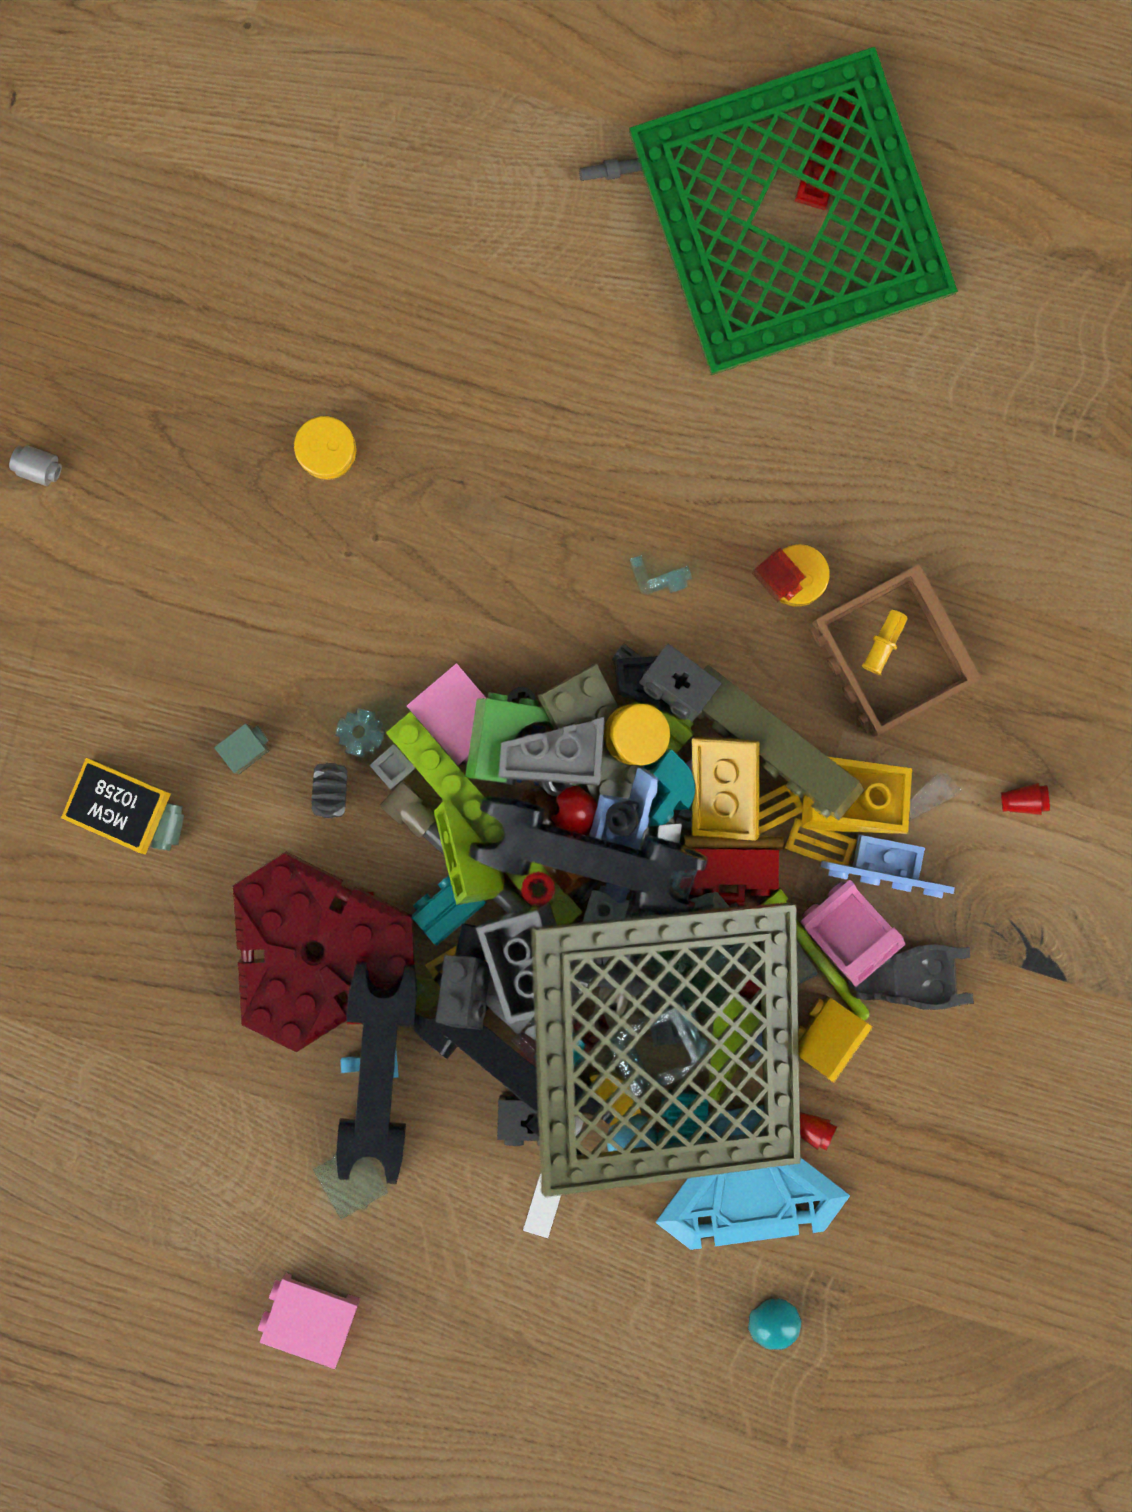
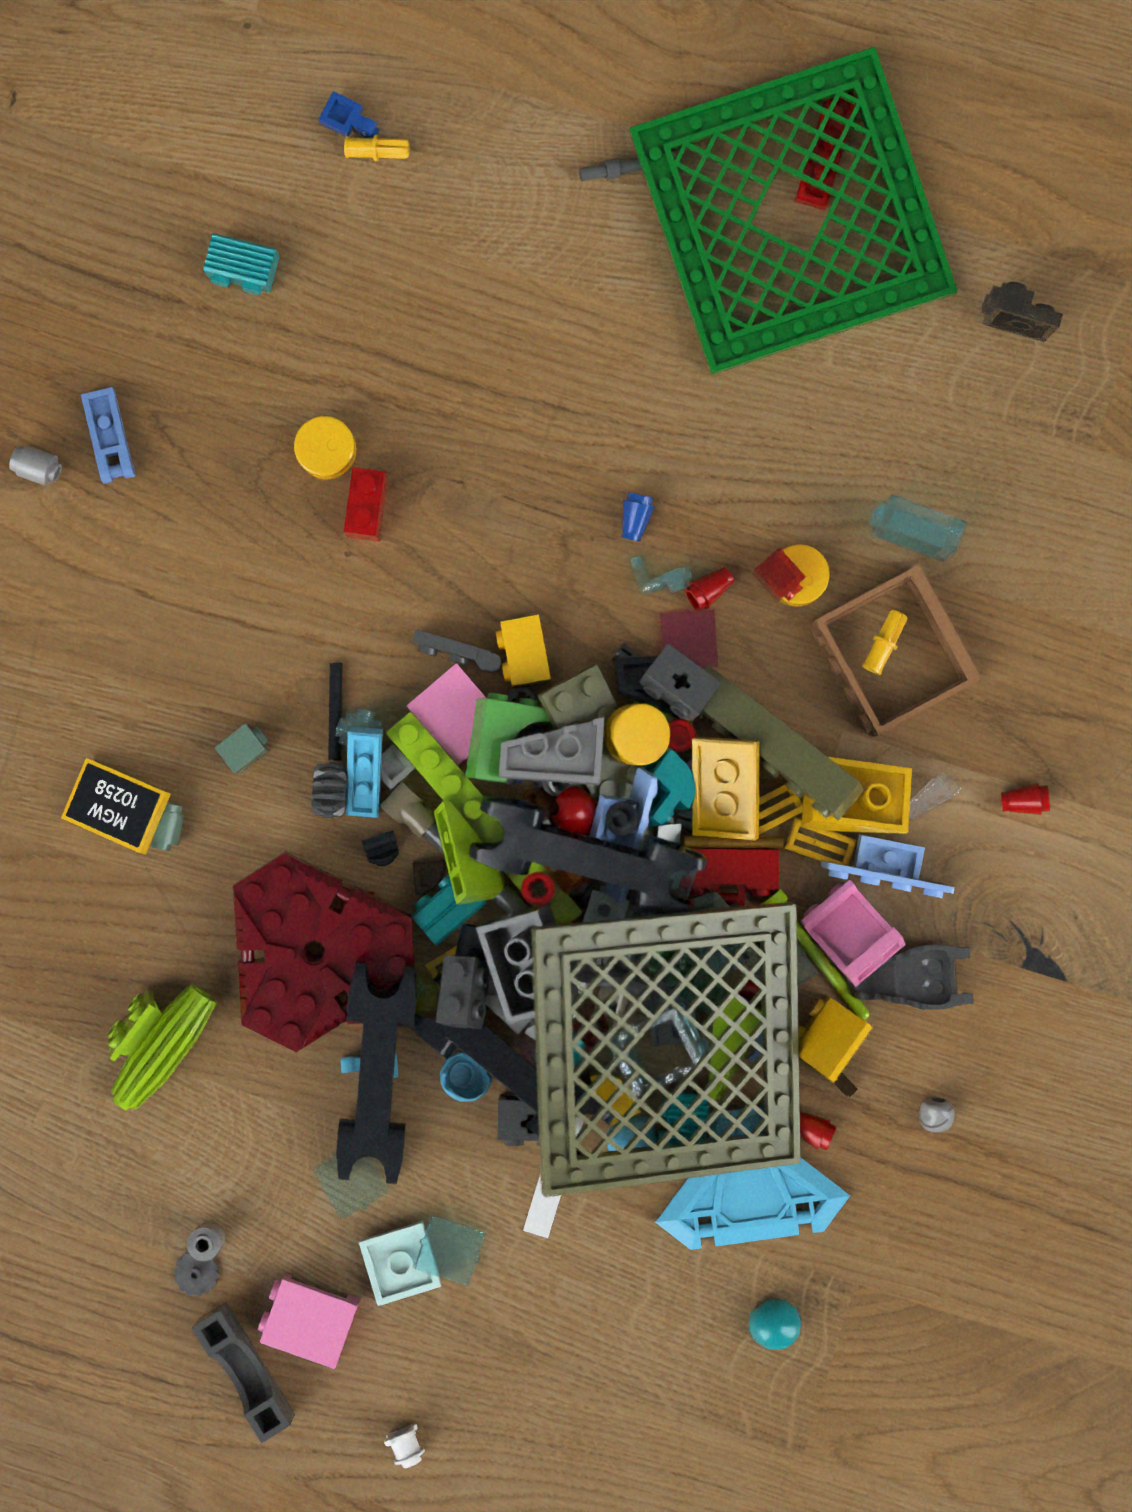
(107, 434): none -> medium blue plate
(155, 1042): none -> lime plate
(195, 1275): none -> flat silver piece
(212, 1234): none -> light grey brick
(241, 264): none -> teal brick
(260, 1395): none -> dark grey arch
(335, 710): none -> black bar
(345, 116): none -> blue plate
(363, 771): none -> medium azure tile
(365, 504): none -> red brick
(376, 147): none -> yellow axle
(381, 848): none -> black plate
(391, 1264): none -> light aqua plate
(405, 1446): none -> white brick
(427, 875): none -> dark brown tile
(449, 1250): none -> clear light blue piece
(459, 652): none -> dark grey hinge
(464, 1078): none -> medium azure hair
(524, 651): none -> yellow brick
(636, 515): none -> blue cone
(681, 735): none -> red tile
(692, 635): none -> clear pink piece
(707, 589): none -> red cone
(845, 1085): none -> dark brown tile
(917, 527): none -> clear light blue window
(936, 1114): none -> light grey piece
(1011, 311): none -> clear smoke plate

